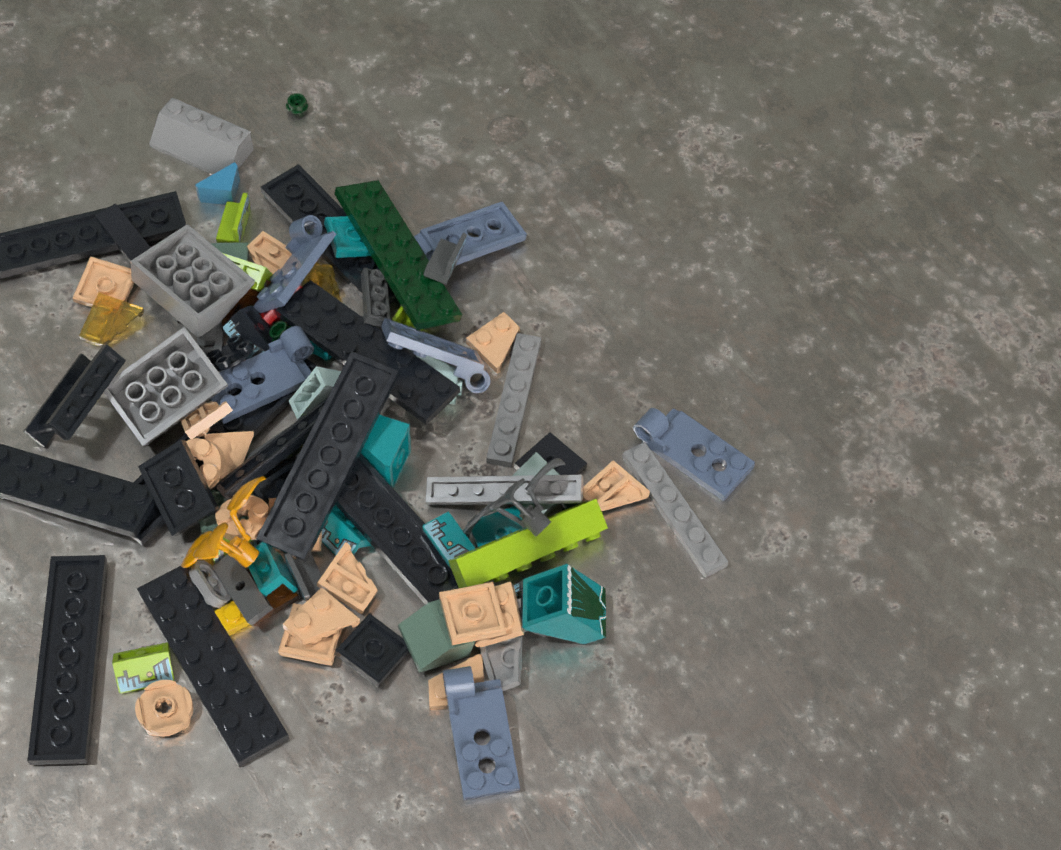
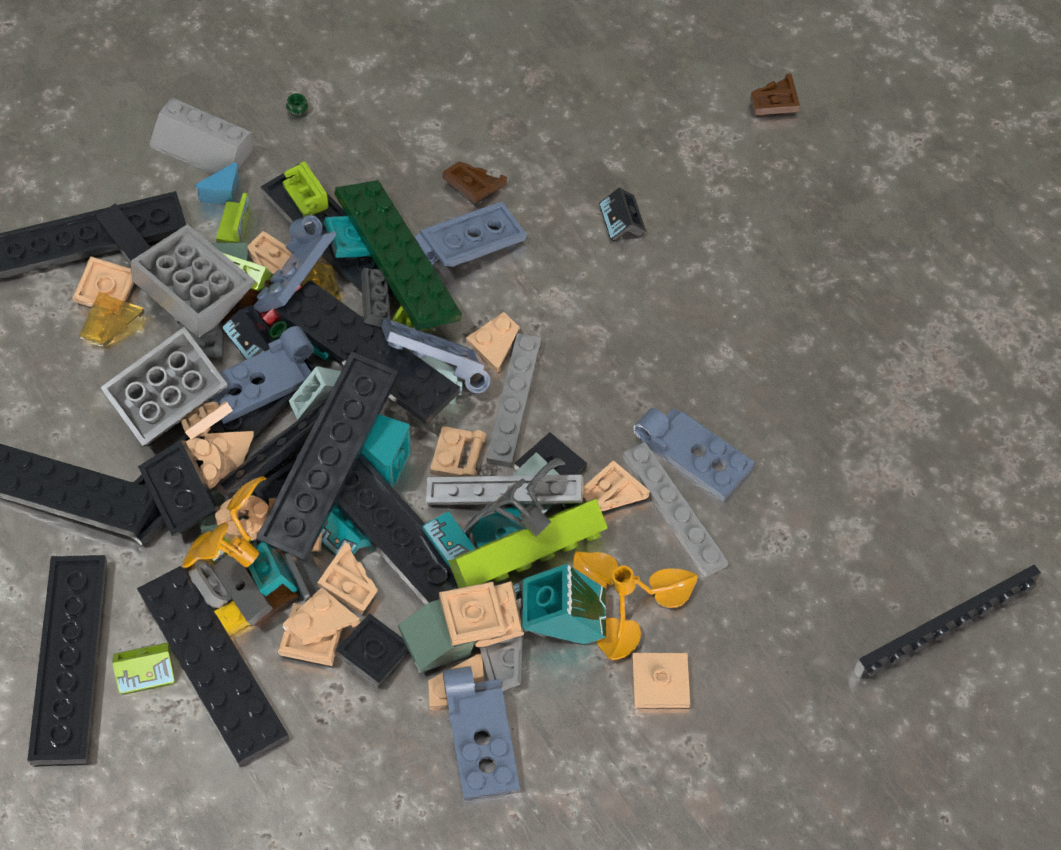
(74, 396): black fence -> none
(168, 723): light nougat plate -> none
(231, 354): black dish -> none
(305, 190): none -> lime hinge
(444, 259): dark grey panel -> none
(450, 450): none -> light nougat plate
(472, 181): none -> reddish brown wing
(621, 214): none -> black panel
(660, 680): none -> light nougat plate
(670, 588): none -> light orange plant
(776, 97): none -> reddish brown wing
(941, 625): none -> black plate

